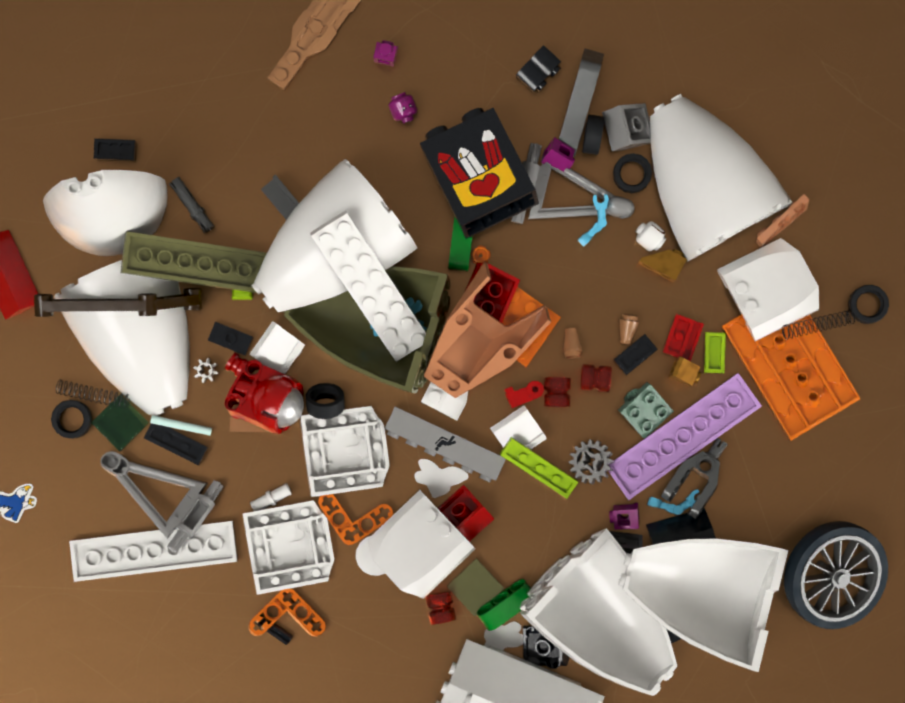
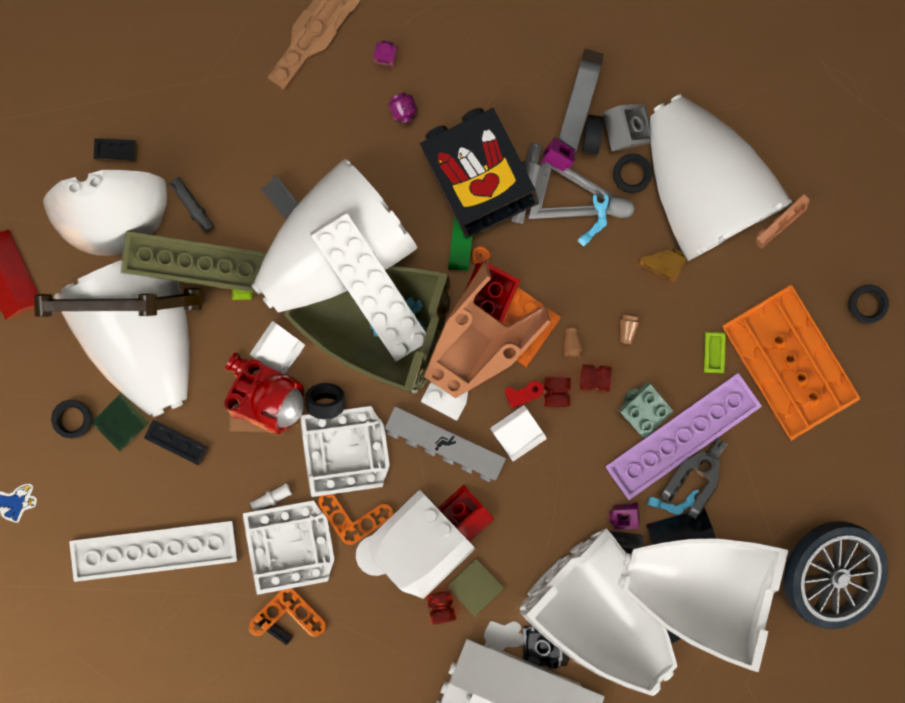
(126, 396): black piece -> none
(181, 425): light aqua bar -> none
(187, 515): light grey piece -> none
(200, 369): white gear -> none
(230, 338): black plate -> none
(438, 479): white sticker -> none
(504, 605): green beam -> none
(538, 467): lime plate -> none
(539, 69): black brick -> none
(599, 458): light grey gear -> none
(635, 354): black plate -> none
(650, 236): white head -> none
(682, 337): red plate -> none
(685, 371): pearl gold slope -> none
(771, 287): white wedge -> none
(847, 314): piece -> none

